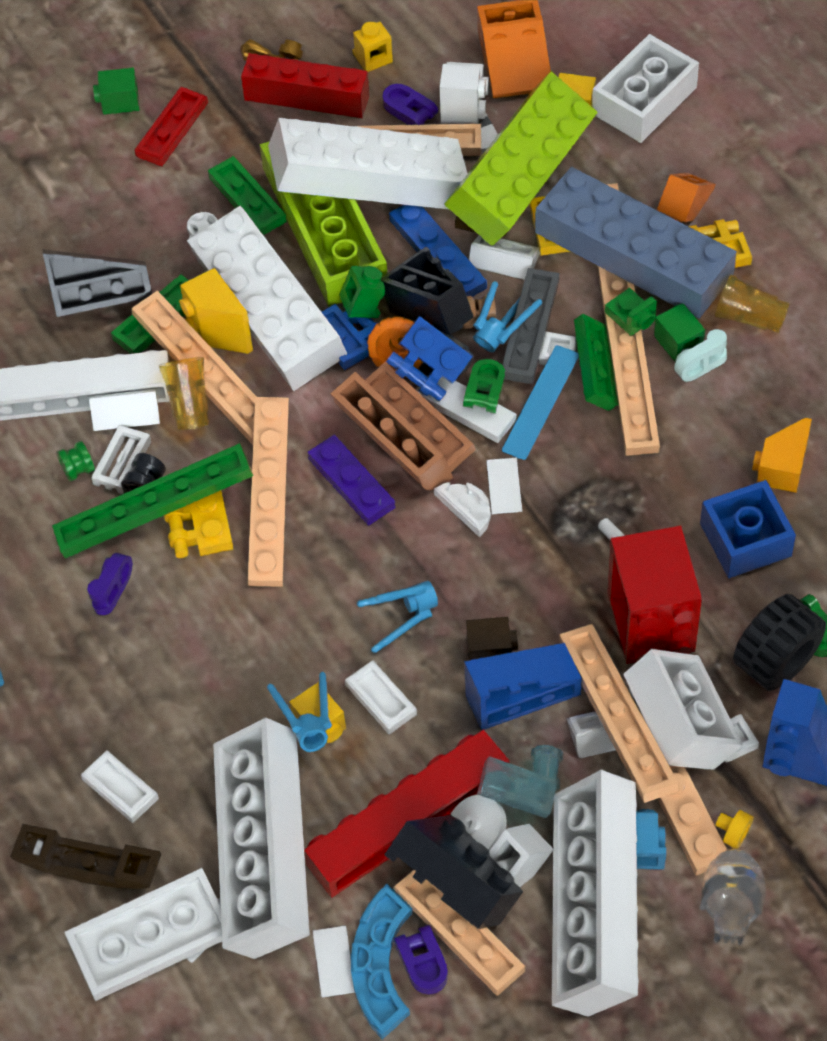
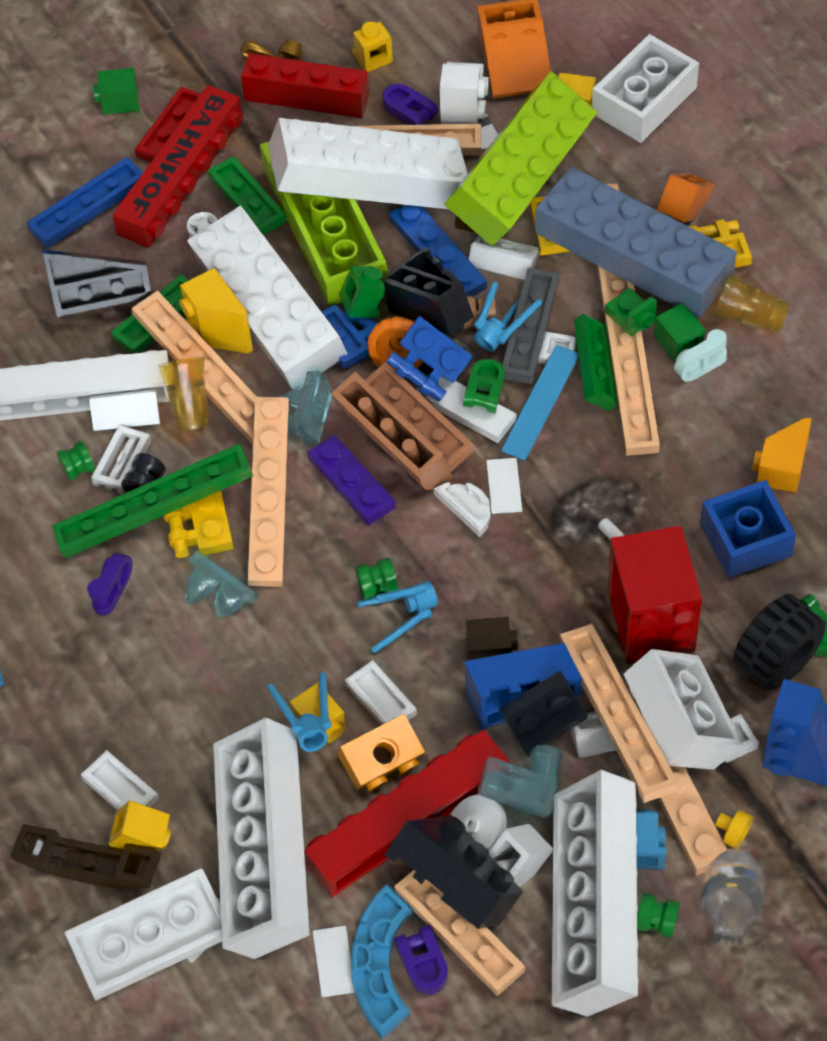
(85, 203): none -> blue plate
(140, 827): none -> yellow brick
(178, 166): none -> red brick
(207, 576): none -> clear light blue tile
(313, 405): none -> clear light blue tile
(376, 578): none -> green wheel
(394, 736): none -> light orange brick
(543, 712): none -> black bracket
(657, 915): none -> green wheel

